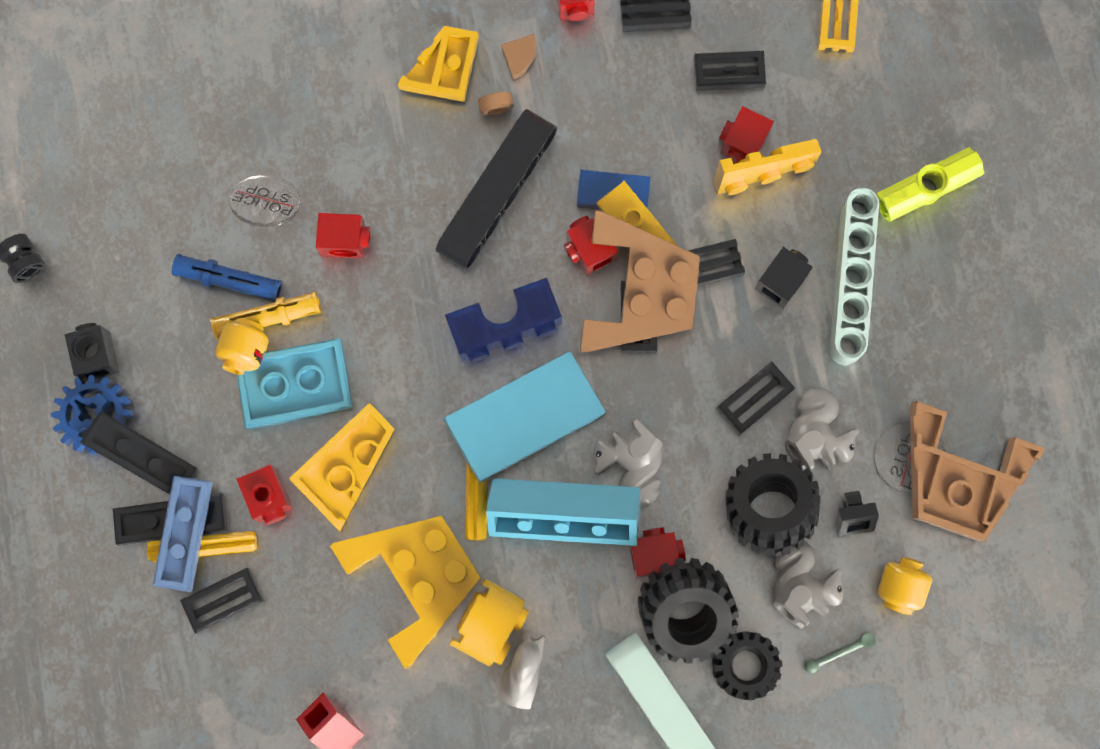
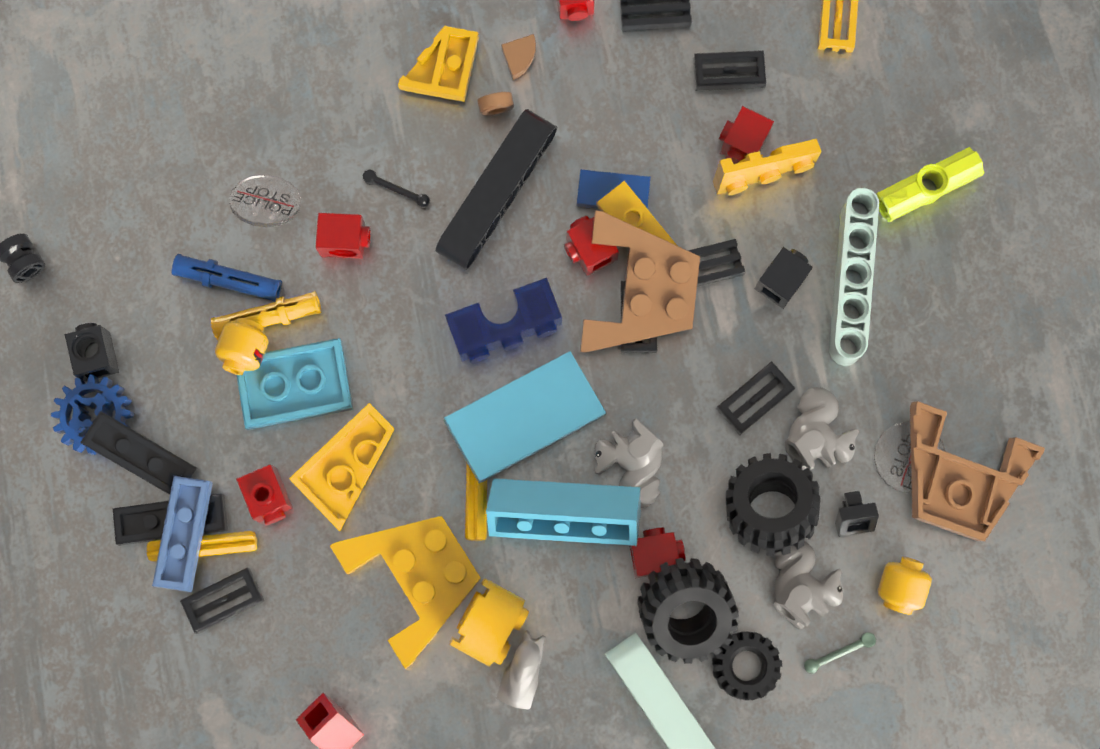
(371, 178): none -> black hinge

